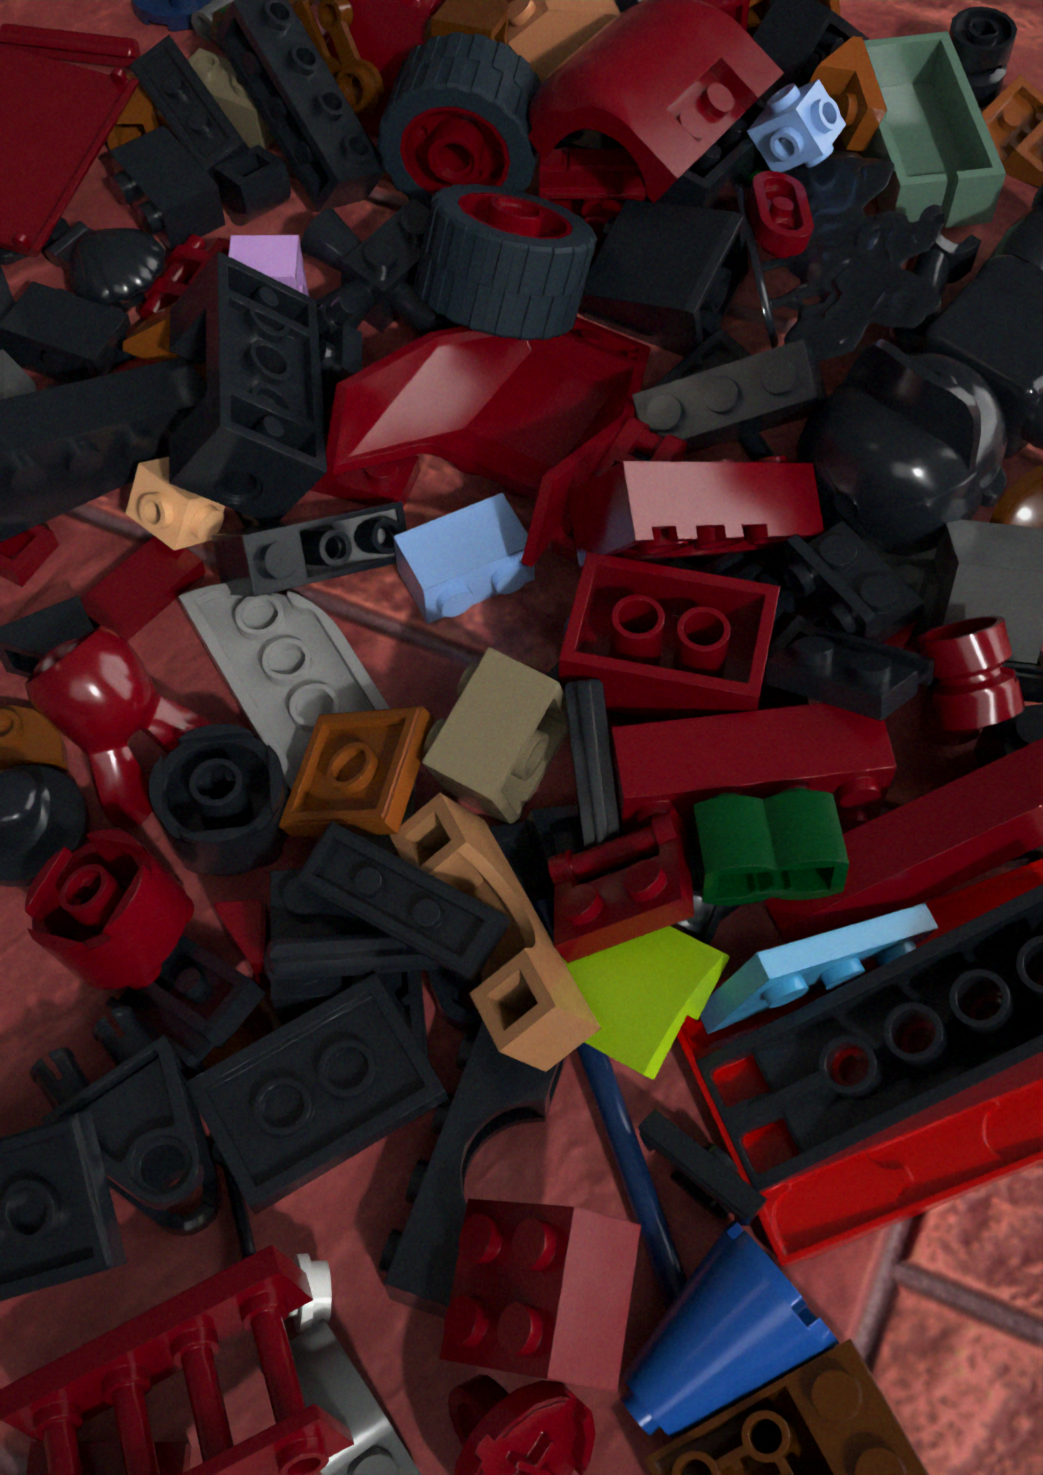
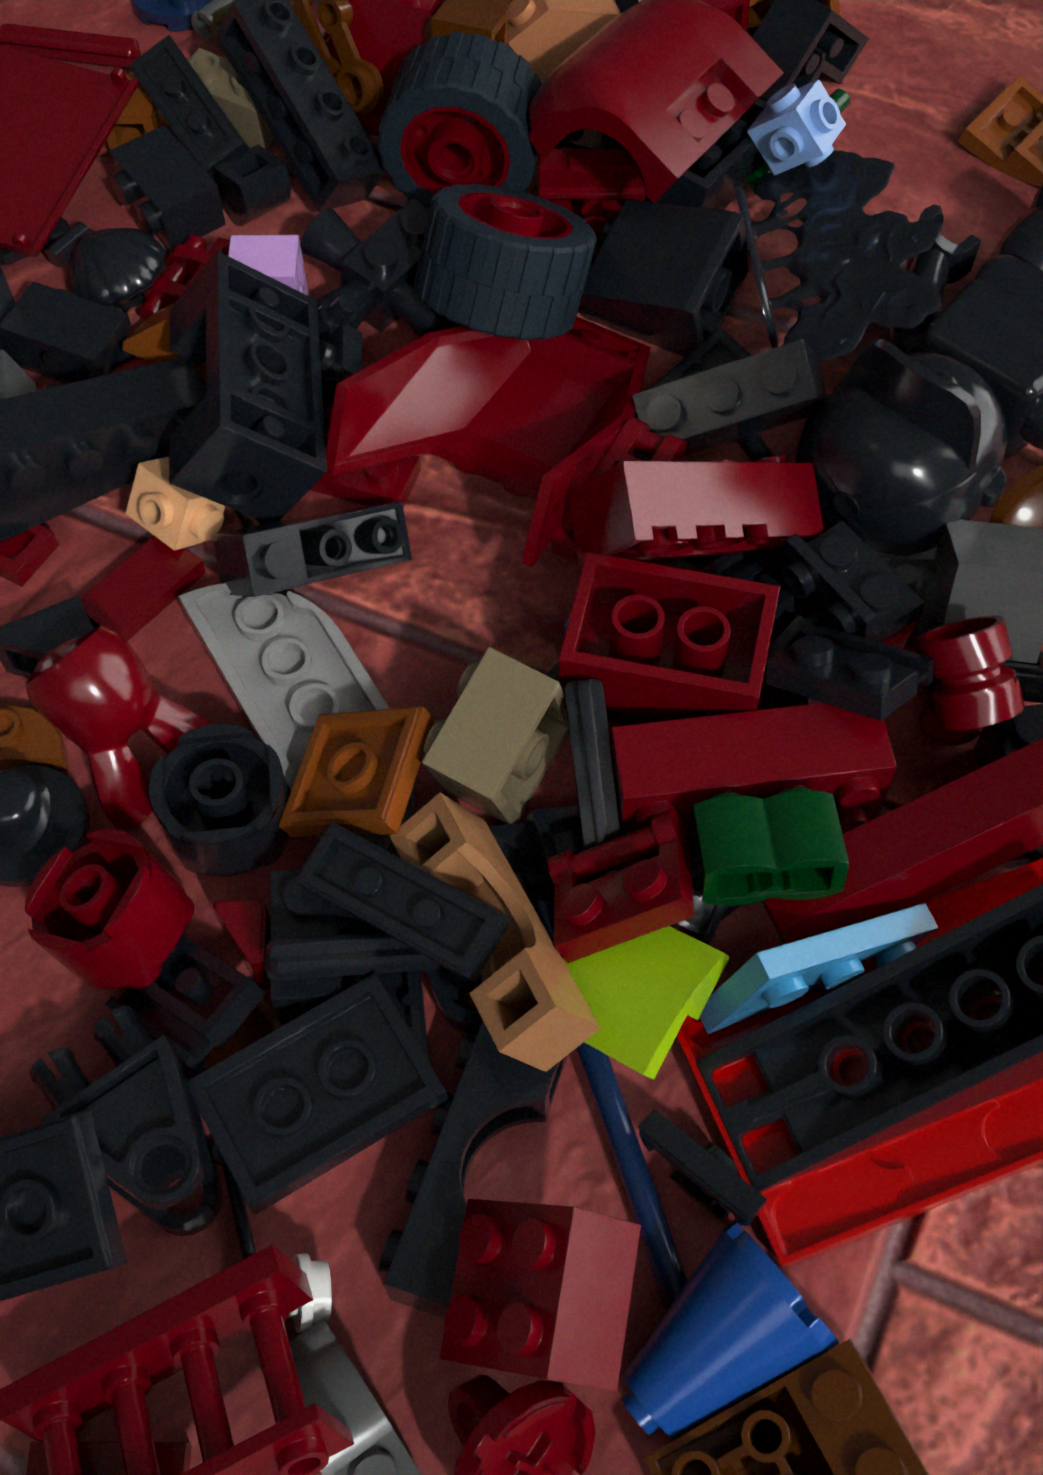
(463, 558): light blue brick -> none
(779, 214): dark red plate -> none
(855, 89): dark orange slope -> none
(932, 133): sand green piece -> none
(984, 46): black wheel -> none

